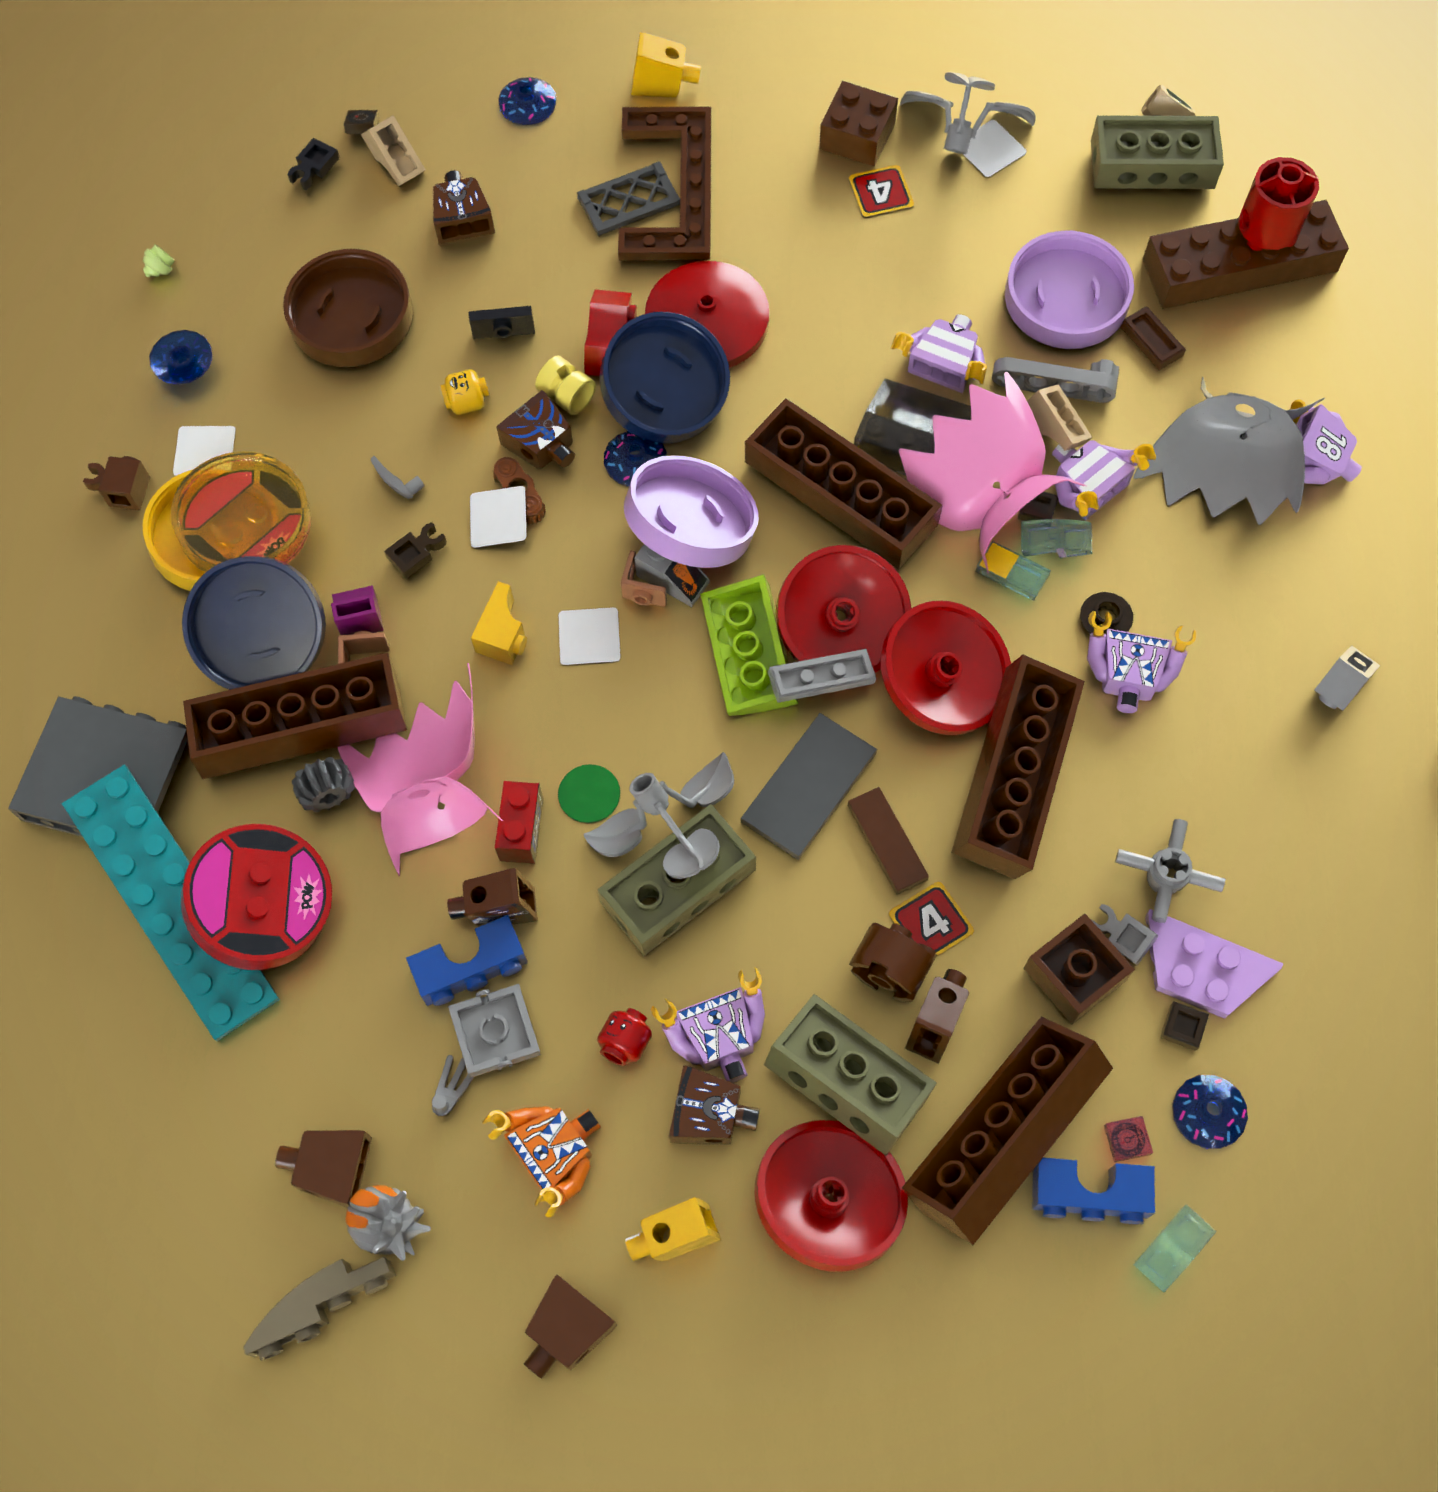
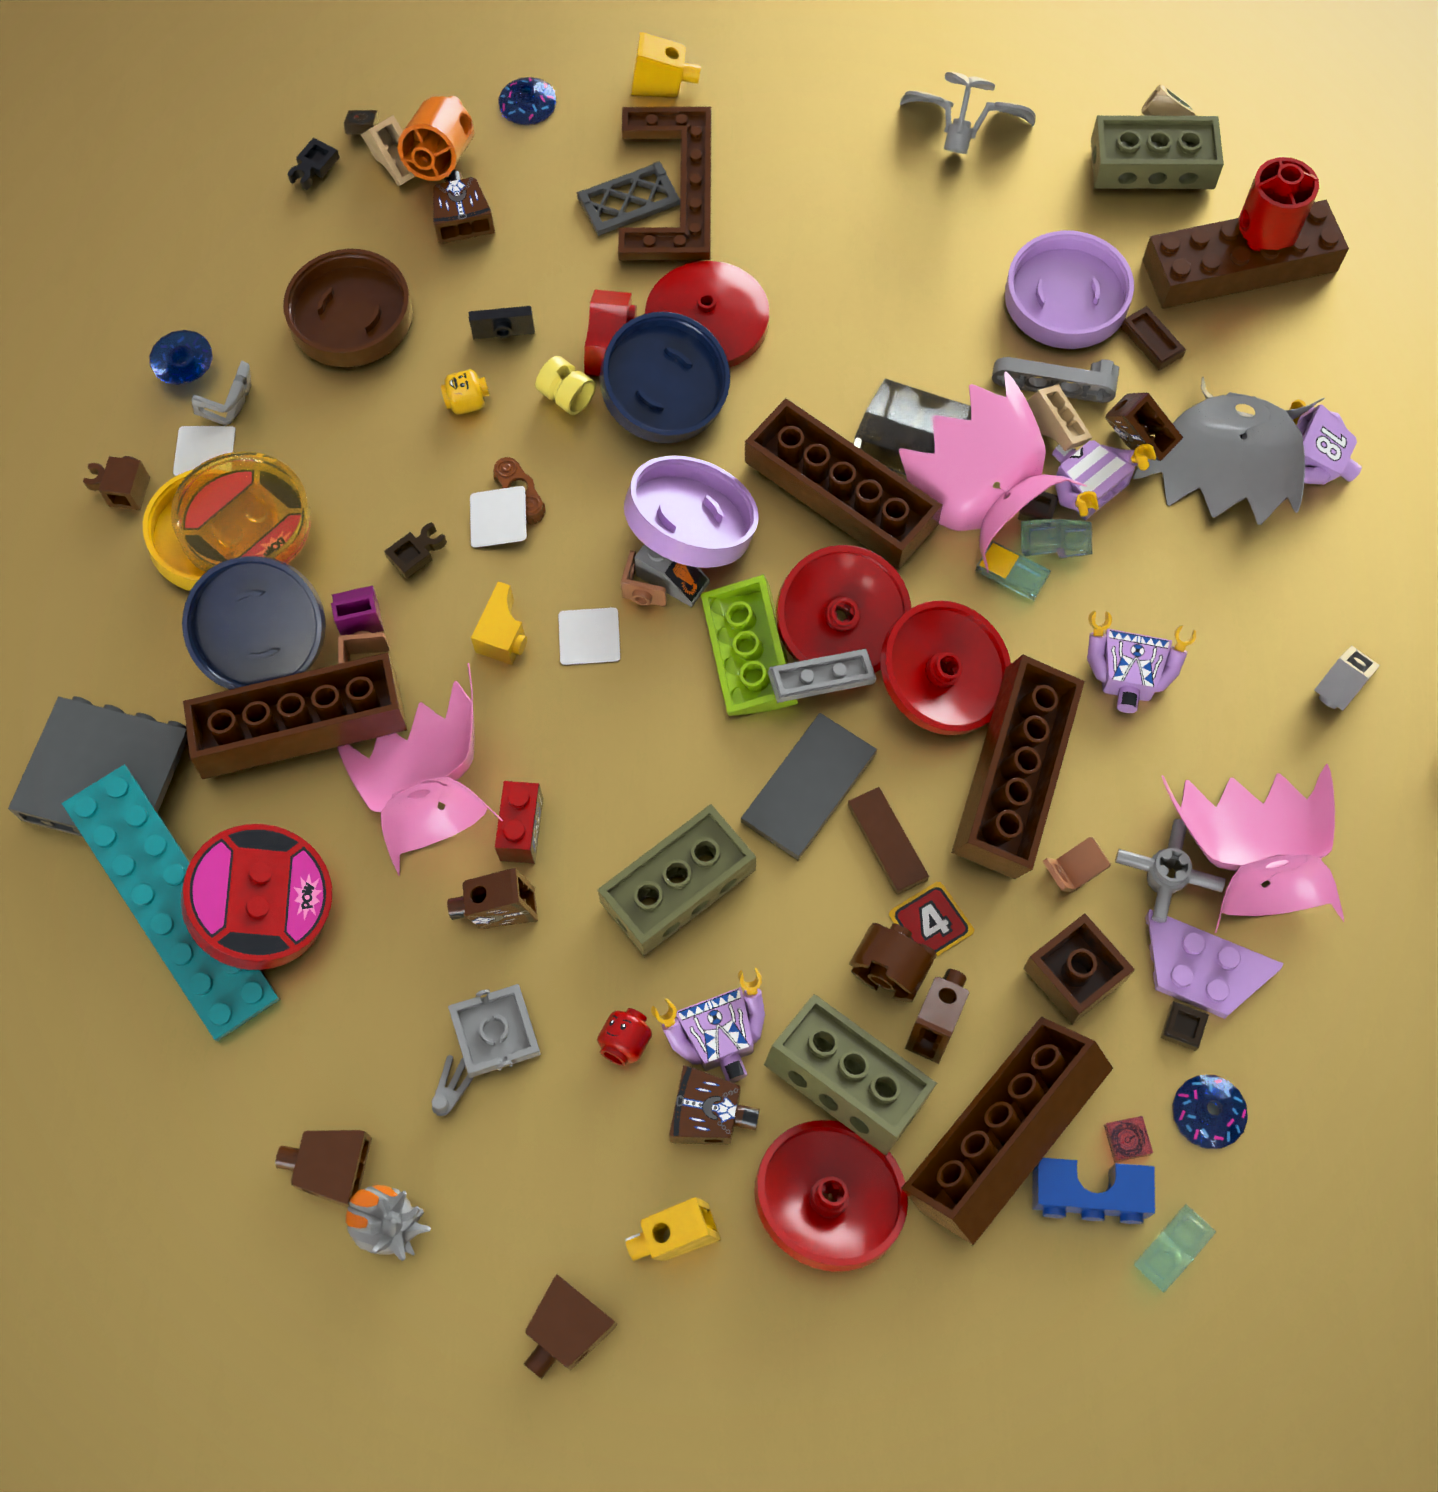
(157, 262): yellowish green plate -> none
(234, 402): none -> light grey piece
(302, 1309): dark tan slope -> none
(323, 784): dark grey gear -> none
(395, 483): light grey piece -> none
(436, 138): none -> orange cylinder
(497, 955): blue arch -> none
(538, 433): torso -> none
(549, 1148): torso -> none
(589, 793): green sticker -> none
(621, 464): clear blue dish -> none
(693, 854): light grey plant -> none
(858, 123): reddish brown brick -> none
(881, 190): sticker -> none
(944, 353): torso -> none
(993, 148): white sticker -> none
(1078, 865): none -> nougat bracket
(1109, 601): dark brown piece -> none
(1128, 936): light grey plate -> none
(1140, 417): none -> reddish brown torso
(1267, 842): none -> bright pink piece

